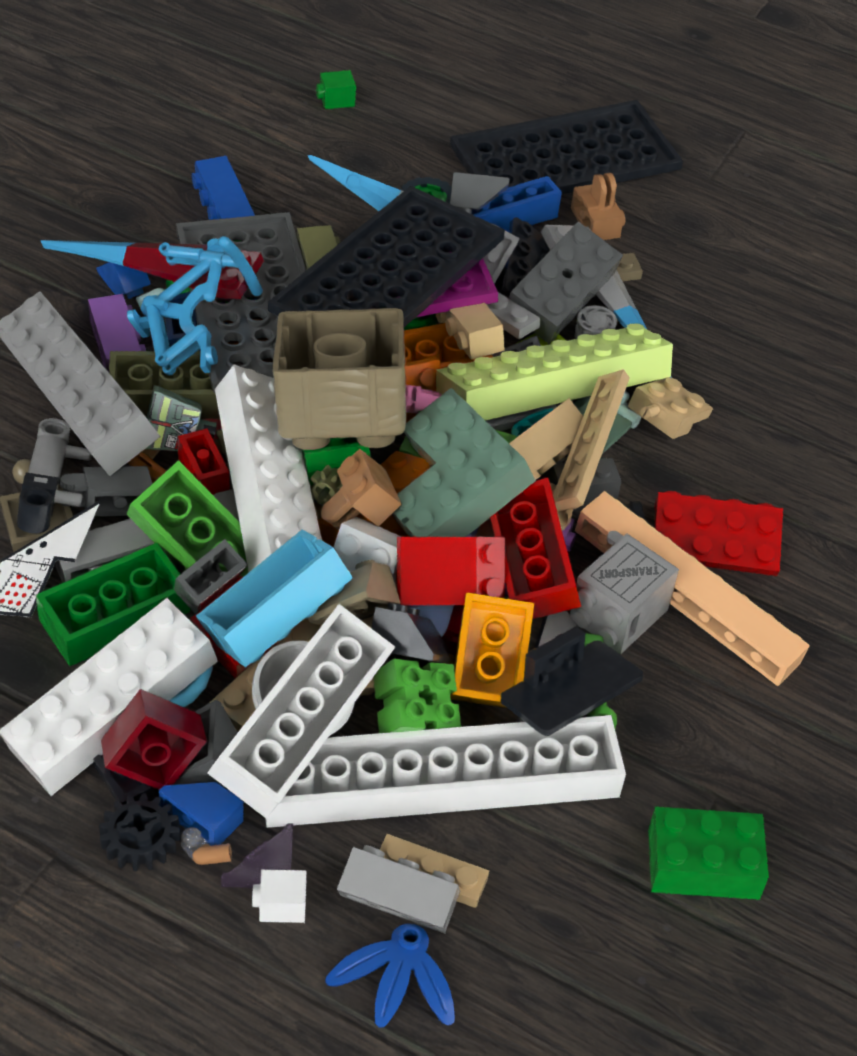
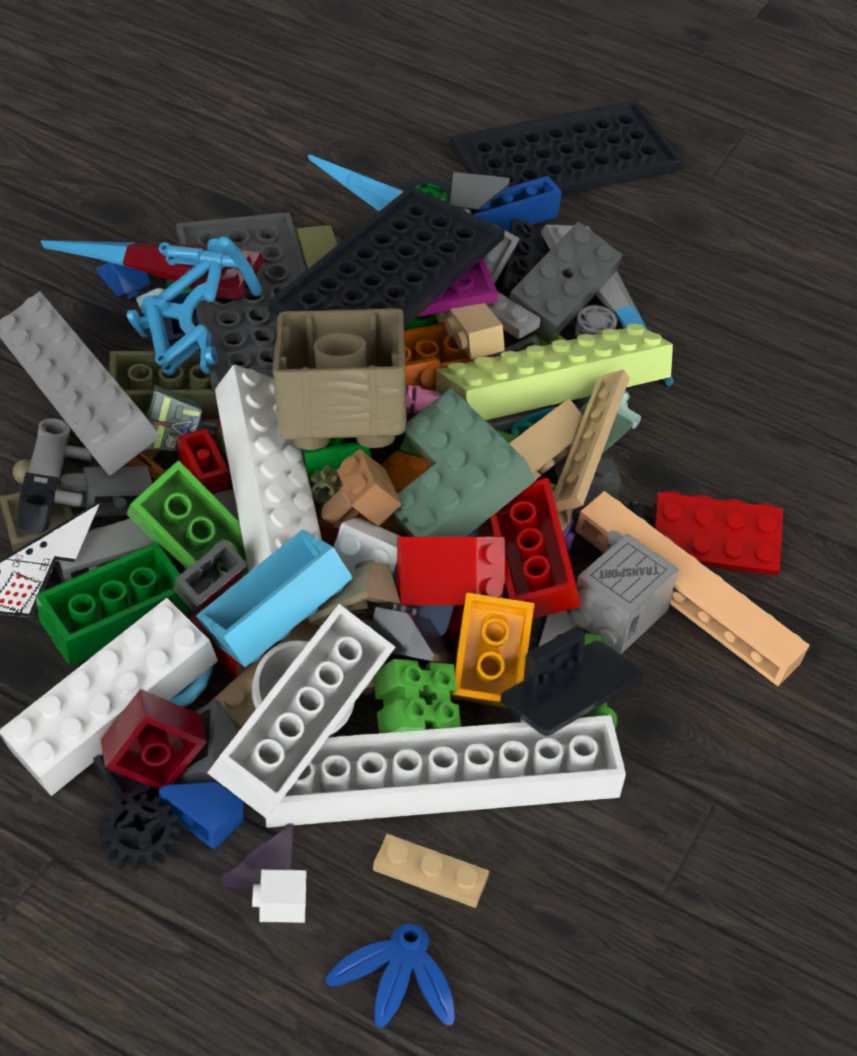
(112, 326): medium lavender brick -> none
(201, 851): arm -> none
(220, 189): blue brick -> none
(336, 89): green brick -> none
(399, 888): light grey brick -> none
(596, 207): medium nougat brick -> none
(629, 268): dark tan plate -> none
(669, 406): tan plate -> none
(707, 853): green brick -> none

